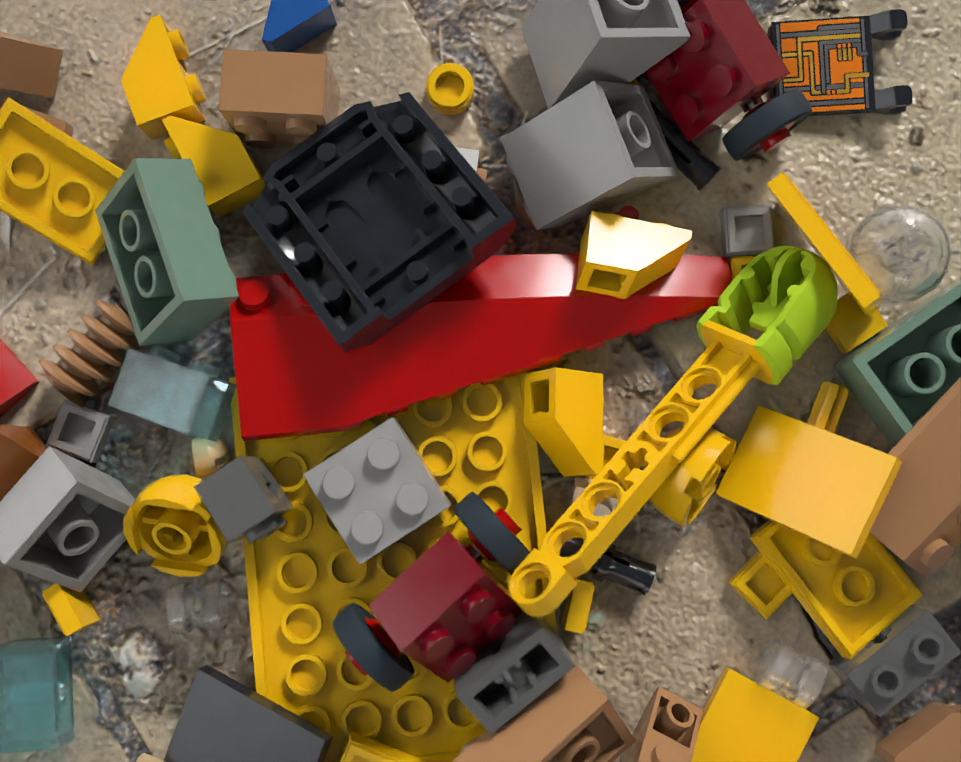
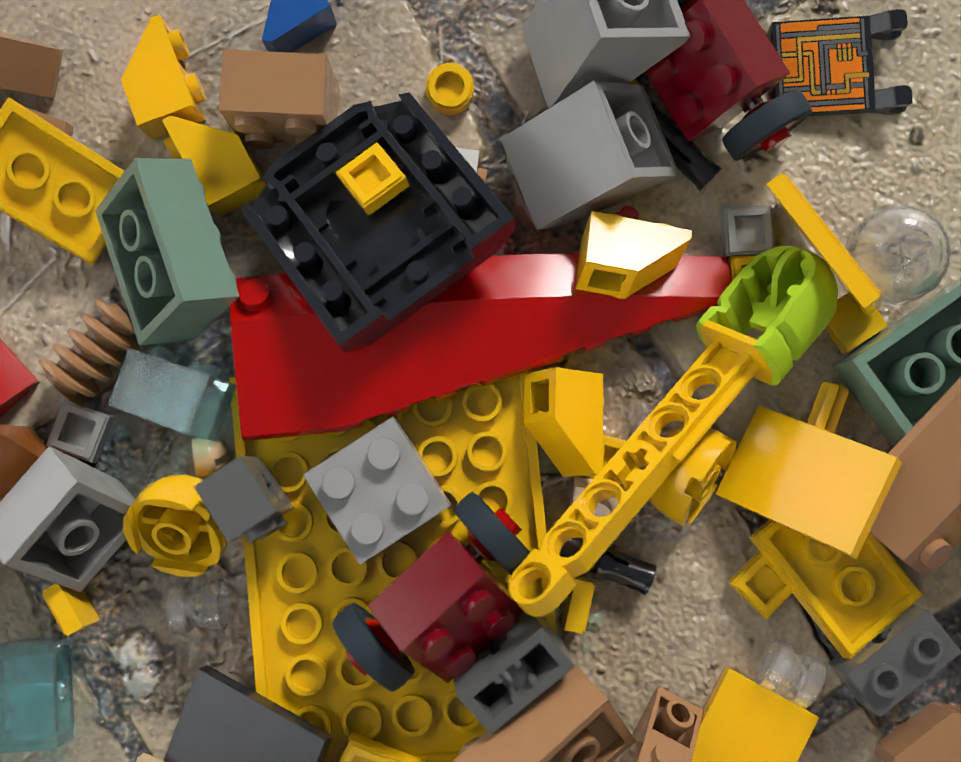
(372, 178): none -> yellow tile

